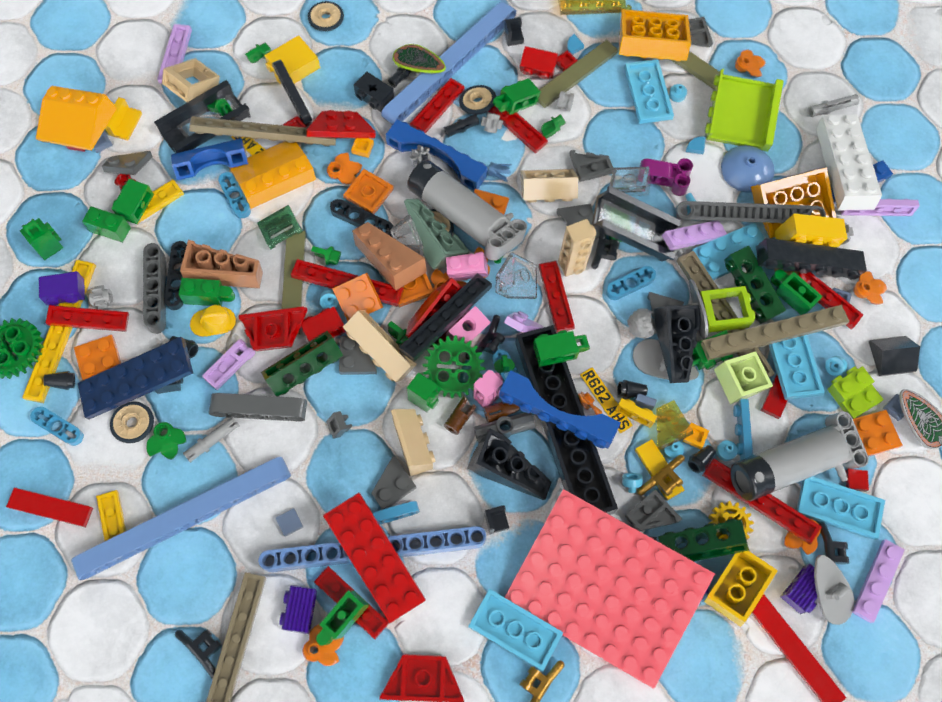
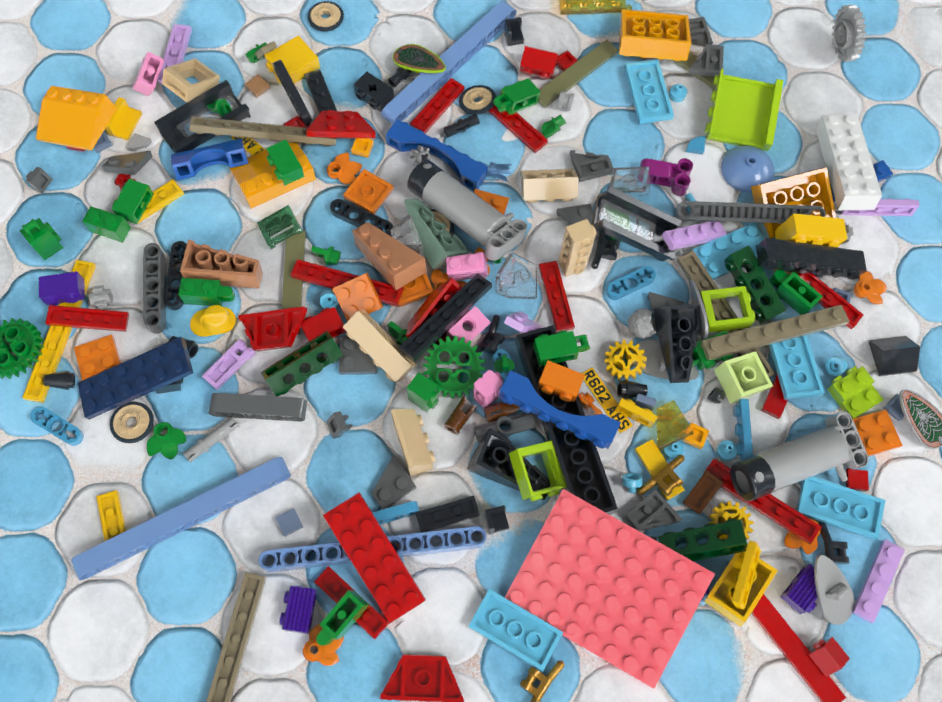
(39, 179): none -> dark grey tile
(49, 507): red tile -> none
(138, 142): none -> light grey tile
(148, 74): none -> bright pink brick
(200, 655): black piece -> none
(234, 188): dark azure beam -> none
(257, 86): none -> medium nougat tile
(266, 49): none -> dark tan tile
(285, 162): none -> green brick
(319, 91): none -> black plate
(447, 514): none -> black plate
(491, 122): light grey gear -> none
(552, 467): none -> lime window
(561, 381): none -> orange brick
(574, 44): dark azure tile -> none
(617, 360): none -> yellow gear
(700, 460): black cone -> none
(703, 492): none -> reddish brown plate
(708, 62): none -> dark grey wing
(715, 394): none -> black hinge
(746, 575): none -> yellow tile
(750, 63): orange plate -> none
(829, 656): none -> red brick
(848, 33): none -> light grey gear
(849, 101): light grey pin -> none

